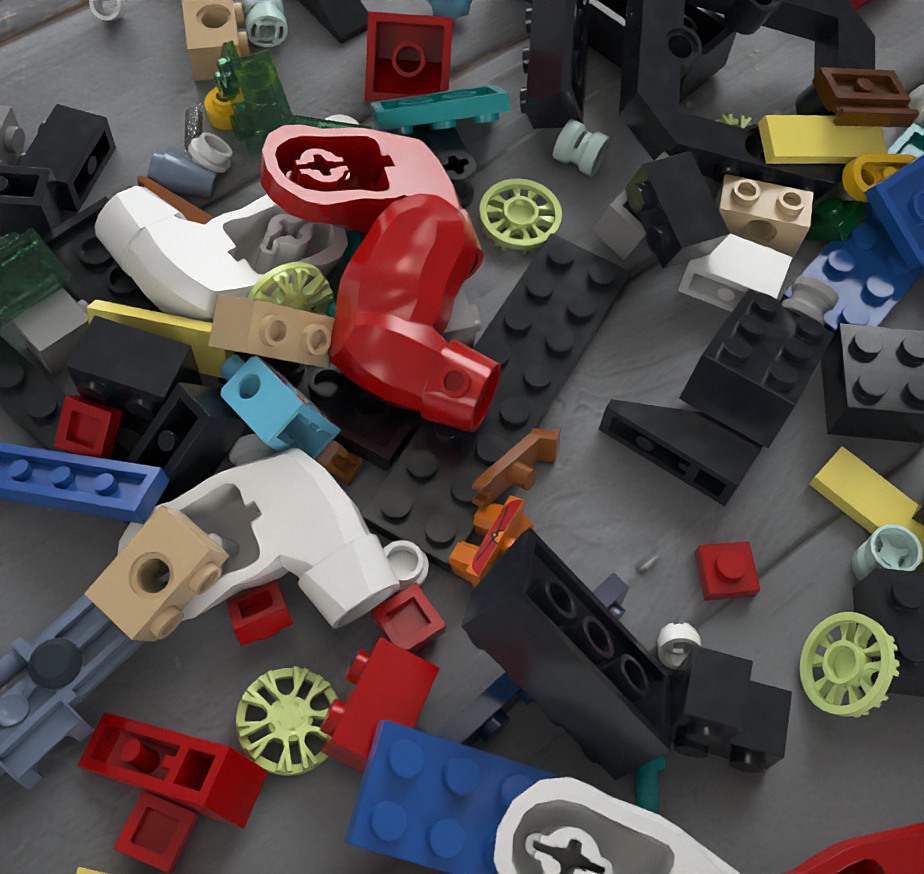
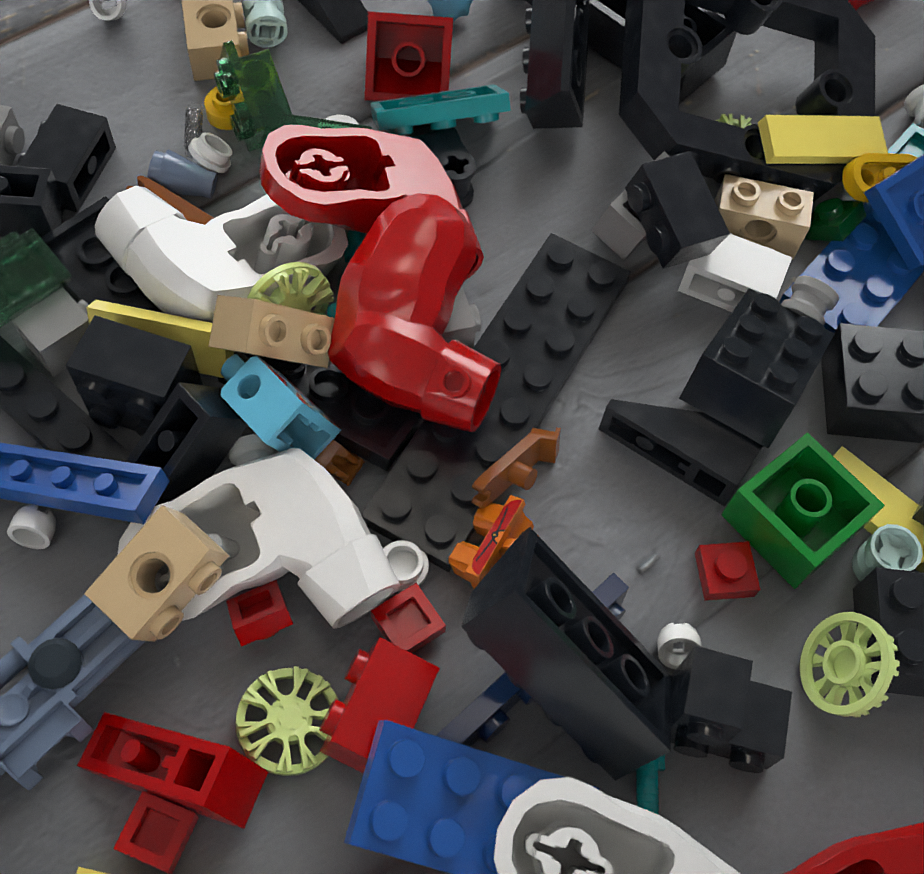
(32, 527): none -> white hinge
(87, 427): red plate -> none
(519, 215): yellowish green wheel -> none
(581, 147): light aqua wheel -> none
(801, 509): none -> green brick
(864, 97): reddish brown plate -> none

